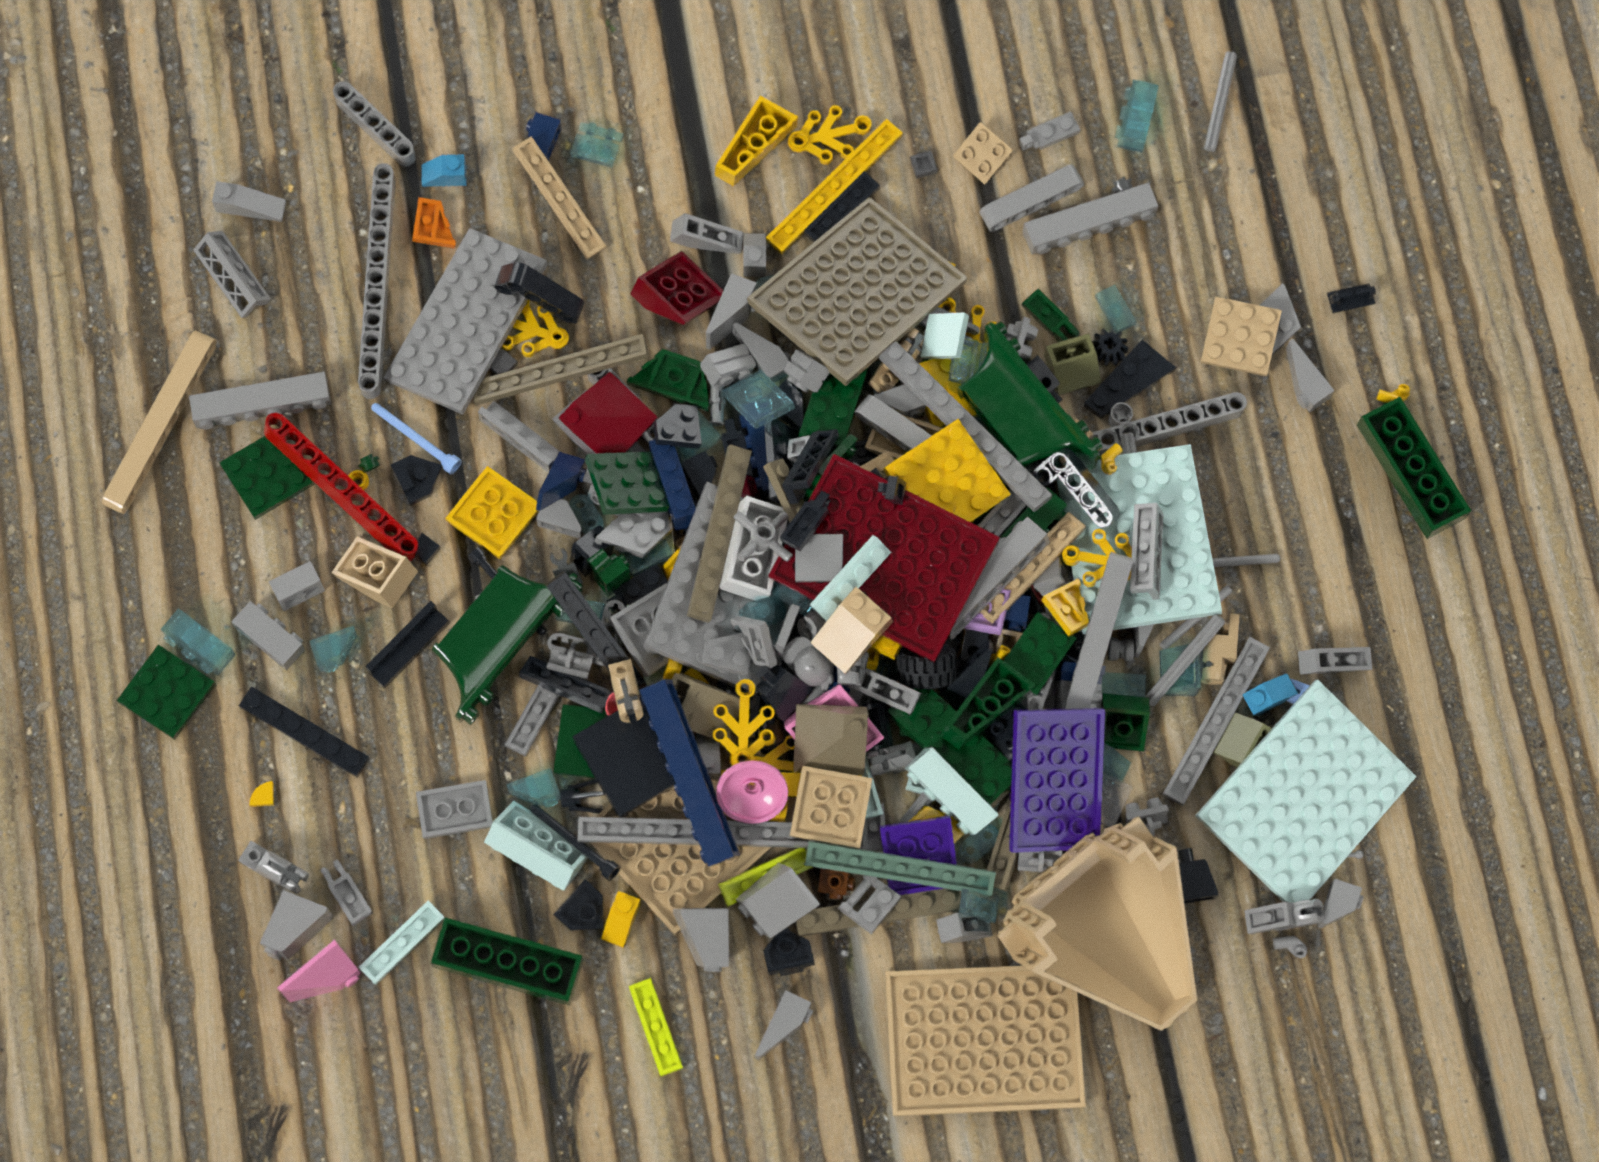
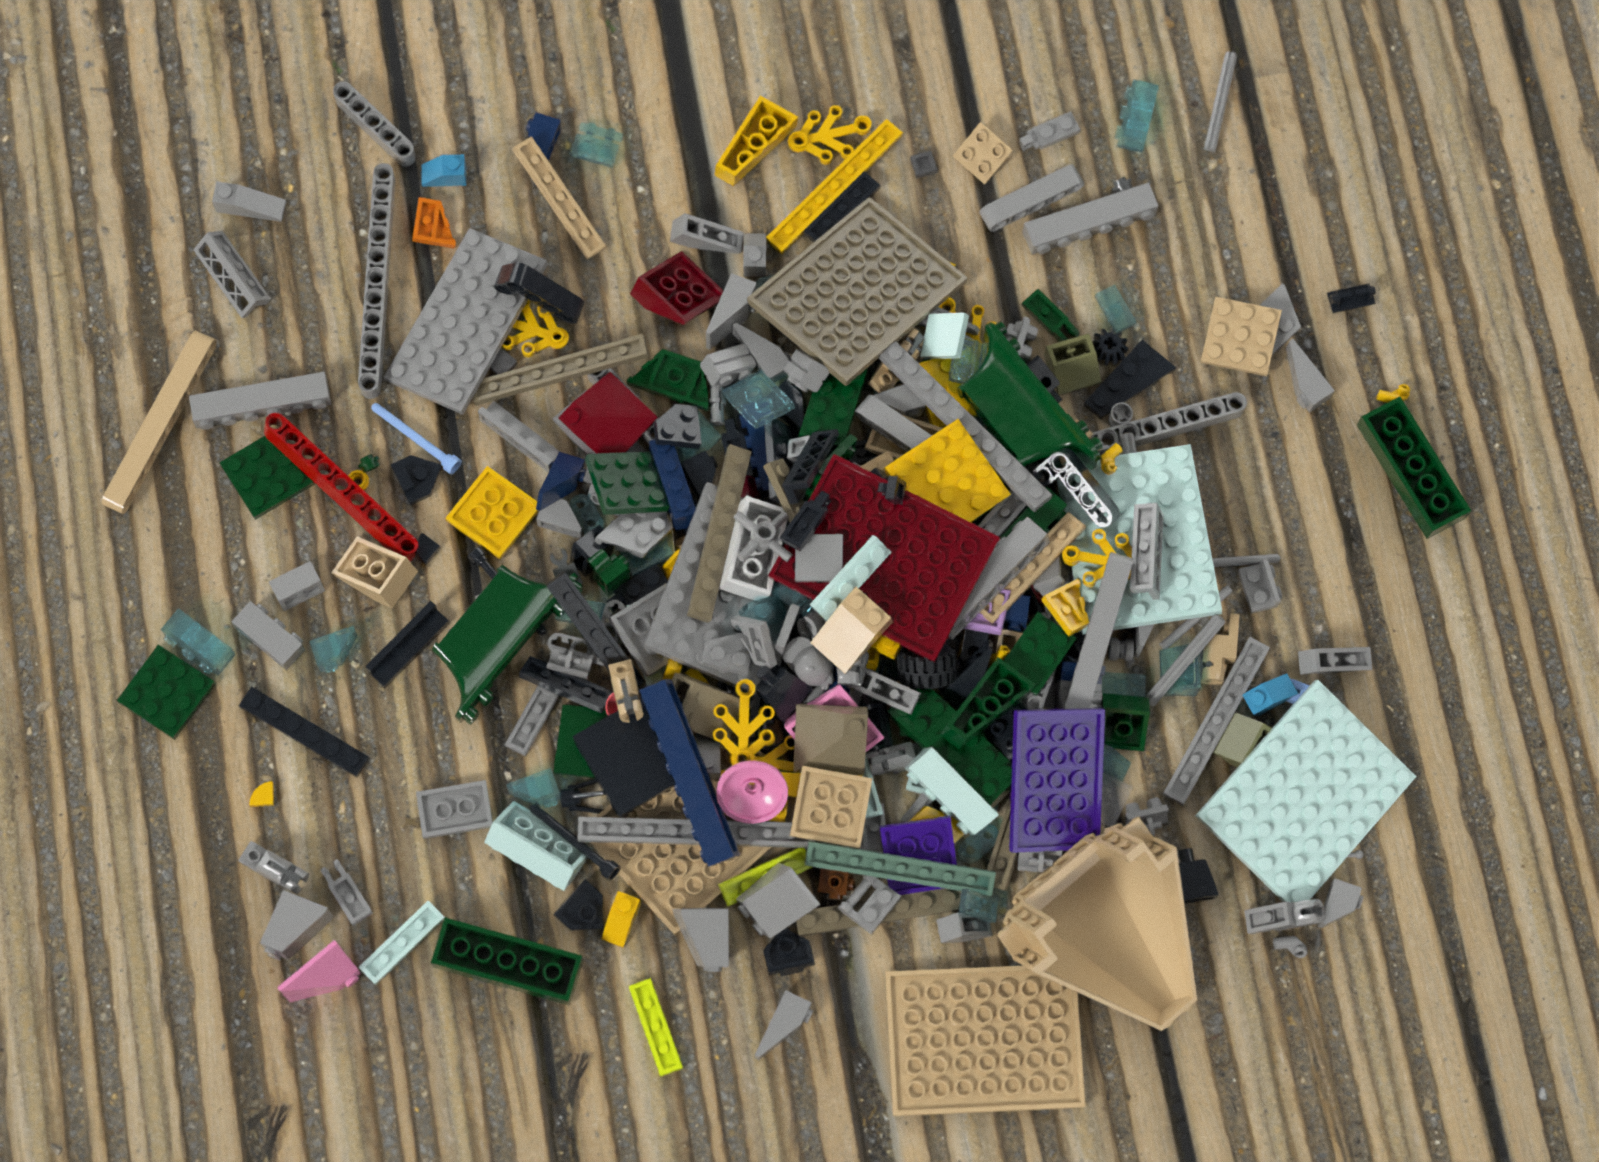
(1260, 587): none -> light grey bracket

